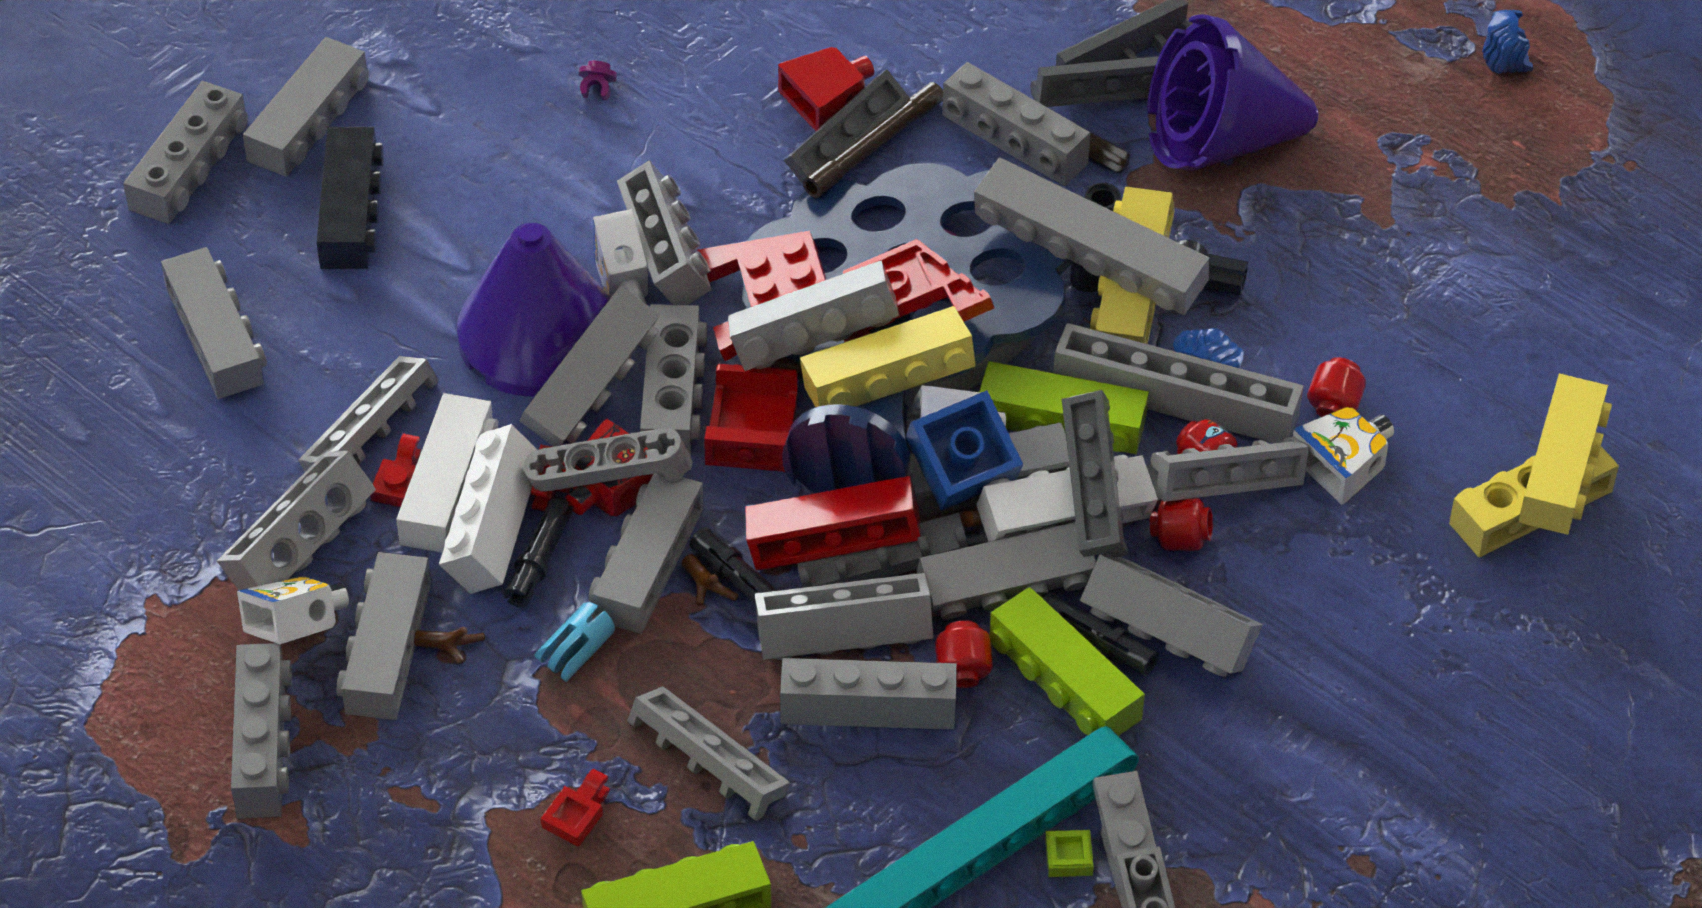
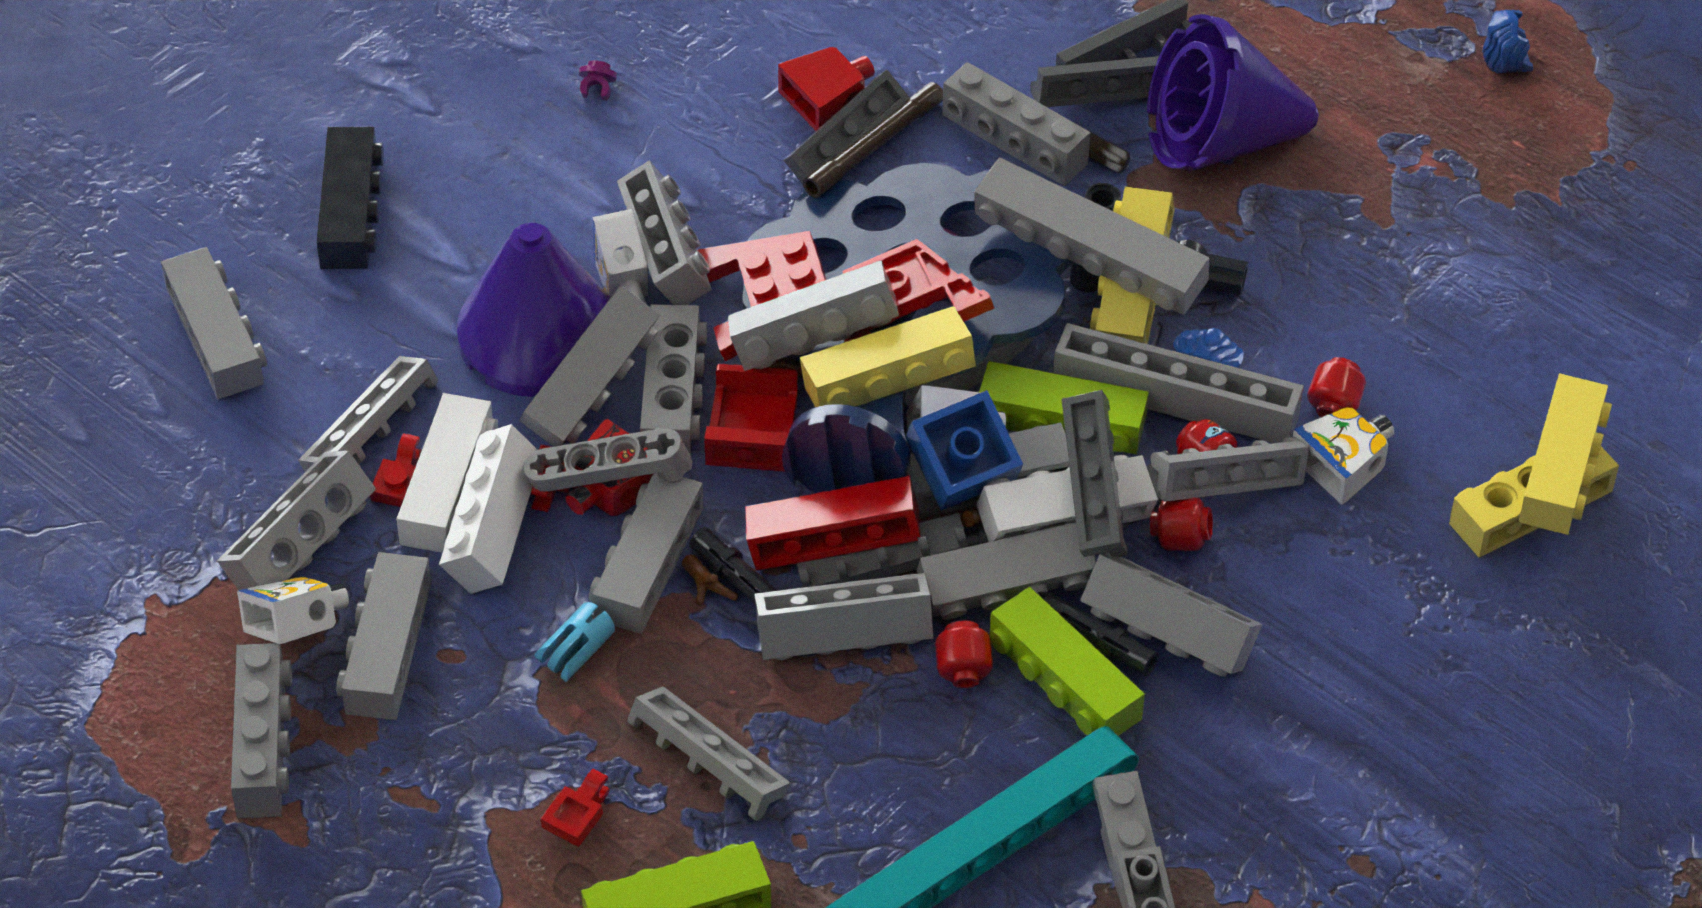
(185, 152): light grey brick -> none
(306, 106): light grey brick -> none
(447, 641): reddish brown bar -> none
(532, 564): black pin -> none
(868, 693): light grey brick -> none
(1069, 853): lime tile -> none

